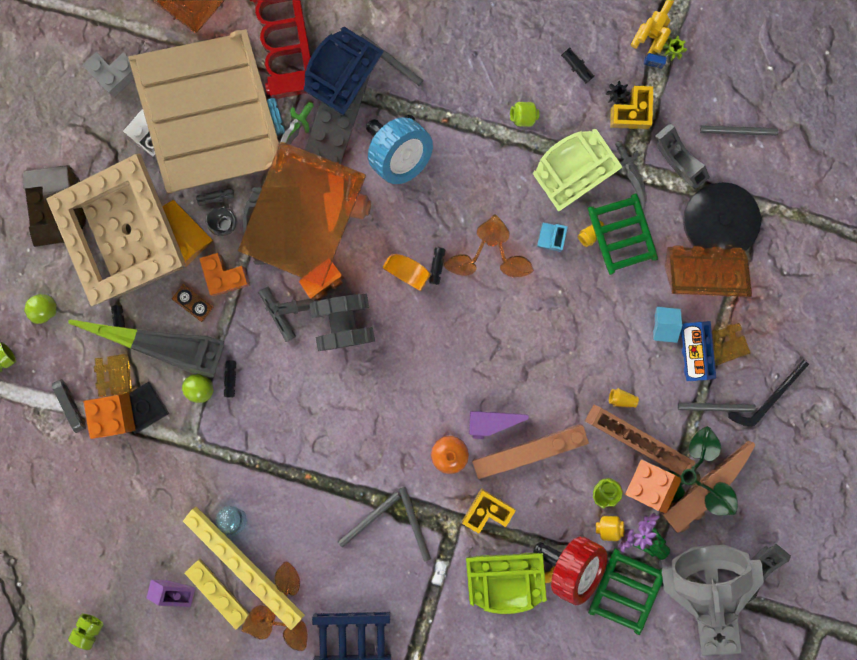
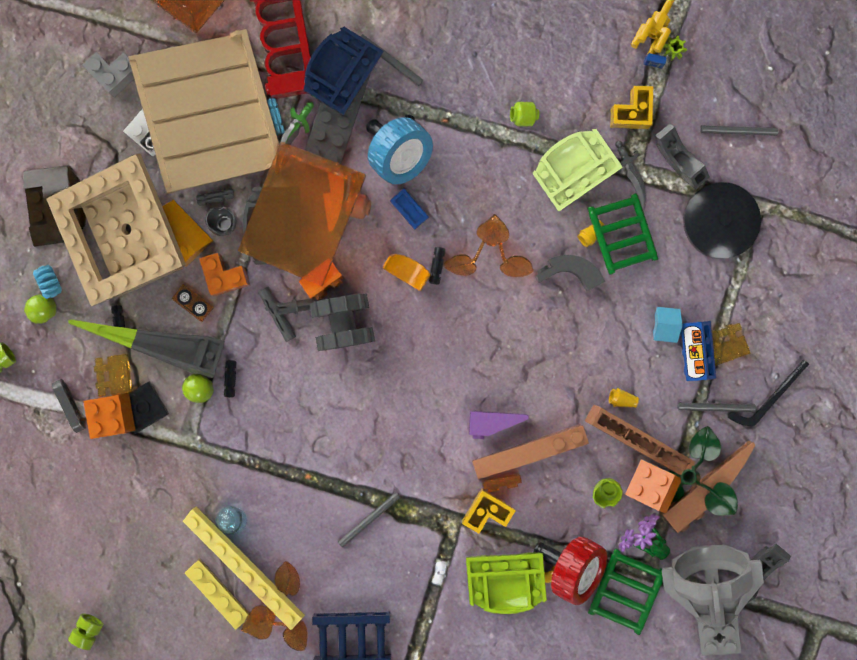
(47, 281): none -> medium azure gear
(170, 593): medium lavender slope -> none
(409, 209): none -> blue plate
(414, 523): dark grey bar -> none
(449, 455): orange cylinder -> none
(509, 481): none -> clear orange plate
(552, 237): medium azure piece -> none
(577, 65): black pin -> none
(580, 267): none -> dark grey arch
(610, 528): yellow head -> none
(622, 90): black gear -> none
(708, 271): clear orange slope -> none

